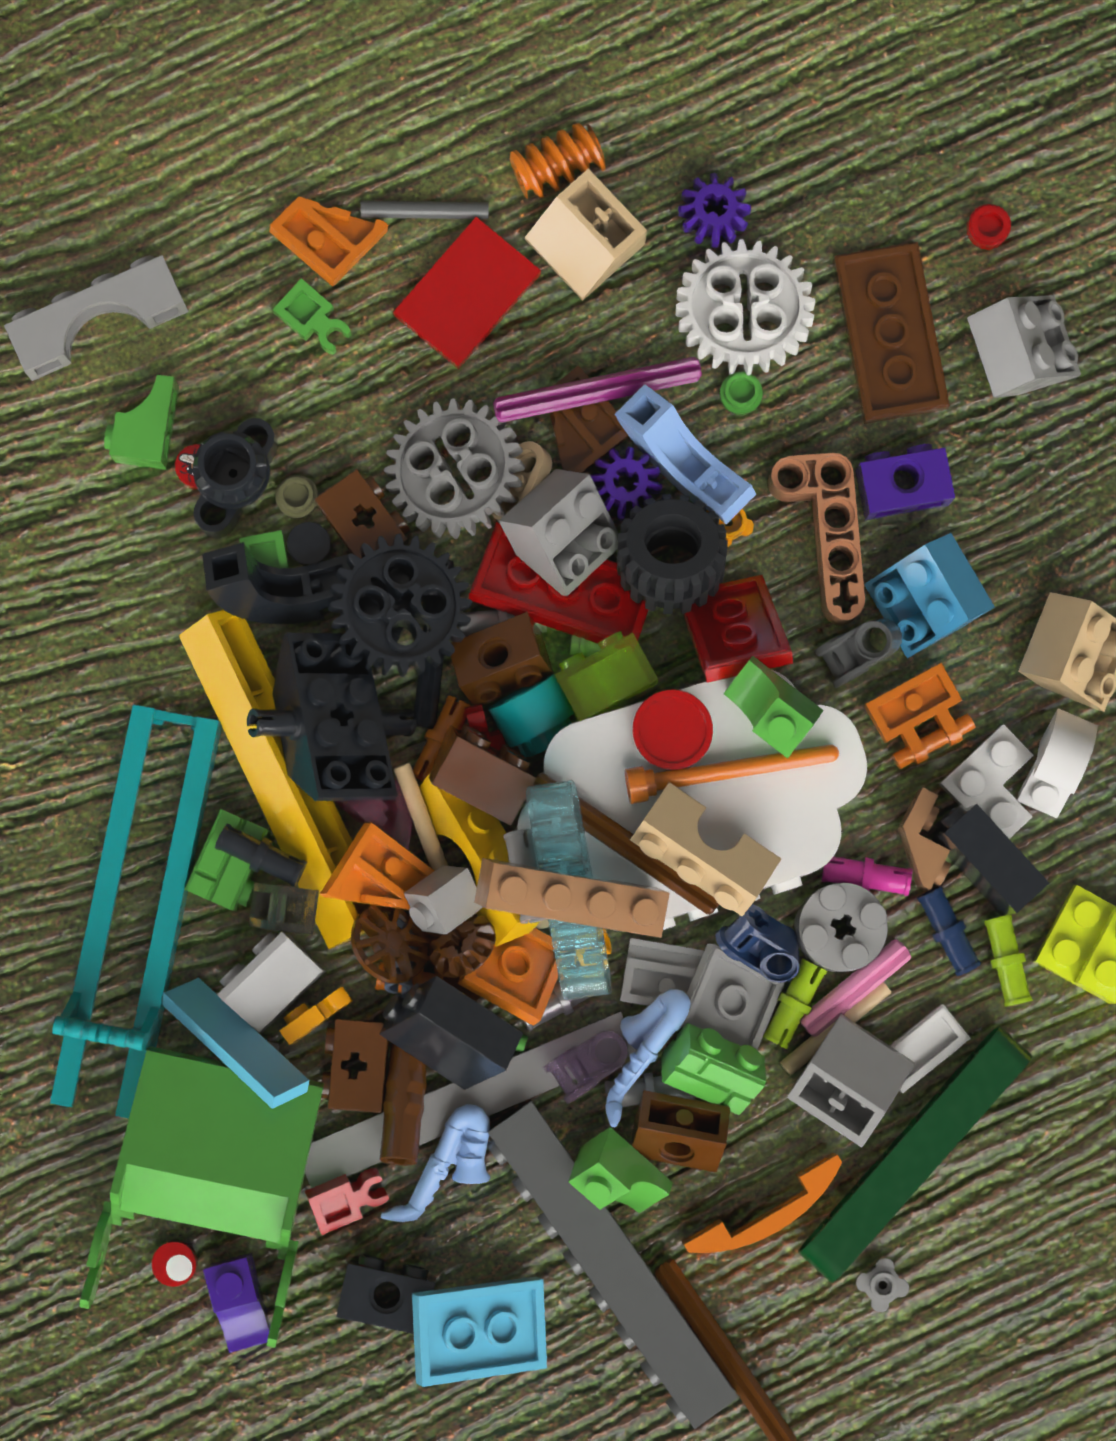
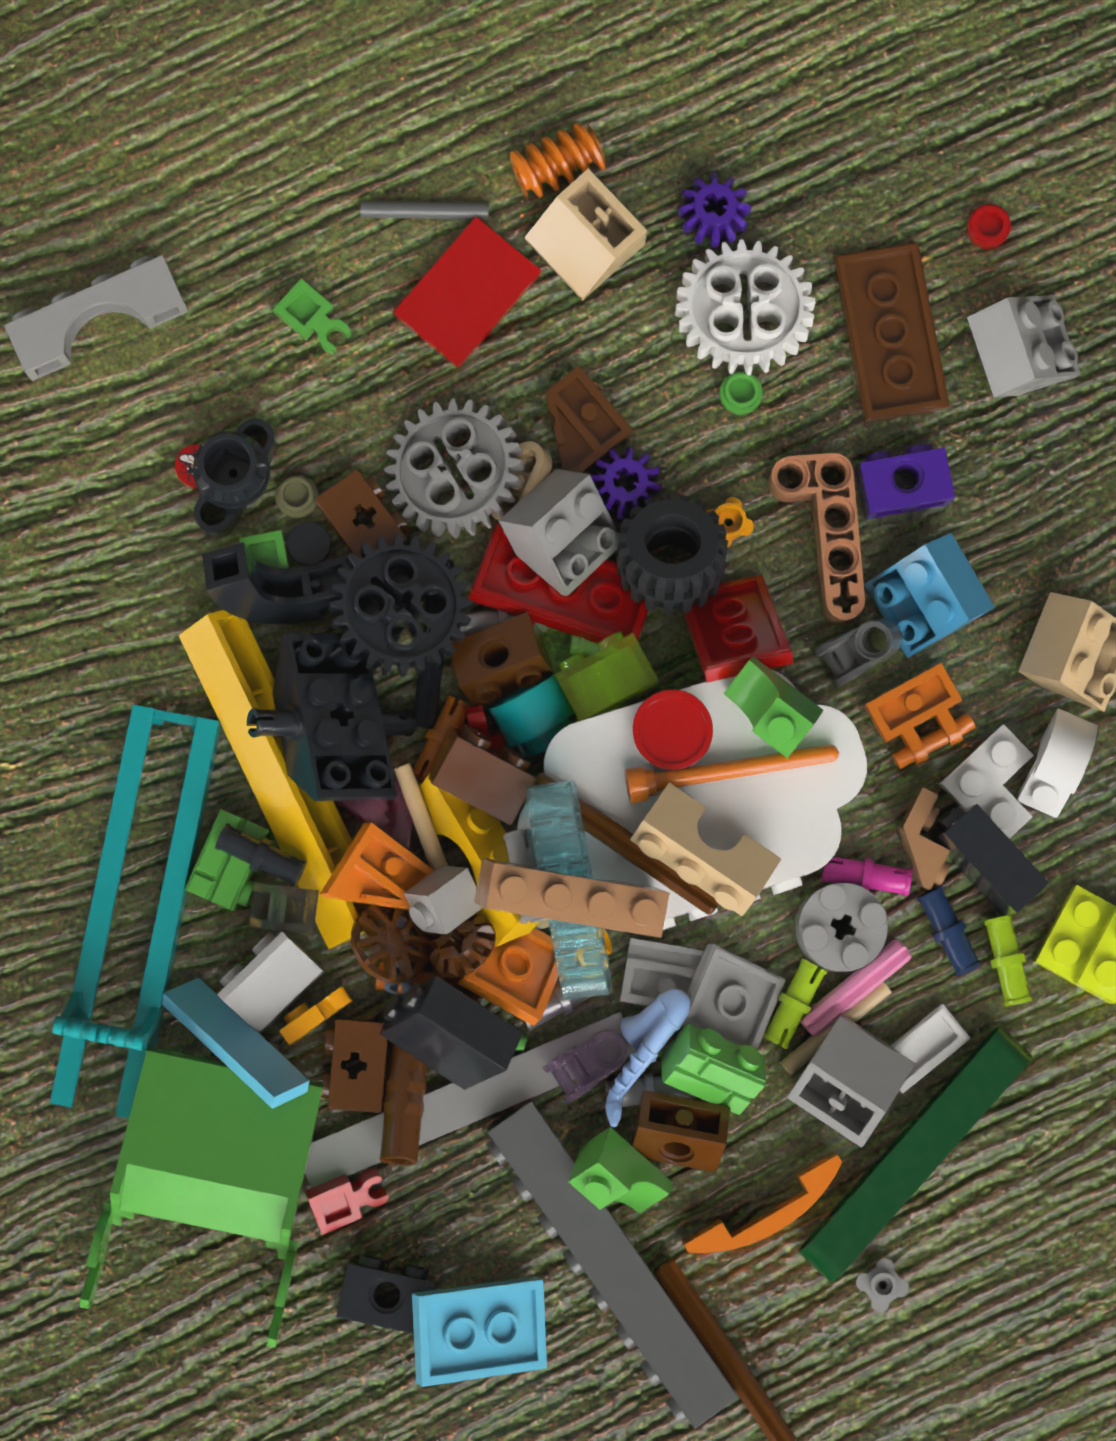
(145, 432): bright green arch -> none
(174, 1263): red tile -> none
(238, 1301): dark purple arch -> none
(326, 237): orange wing -> none
(461, 1144): light blue piece -> none
(596, 389): magenta axle -> none
(680, 457): light blue arch -> none
(761, 945): dark blue piece -> none

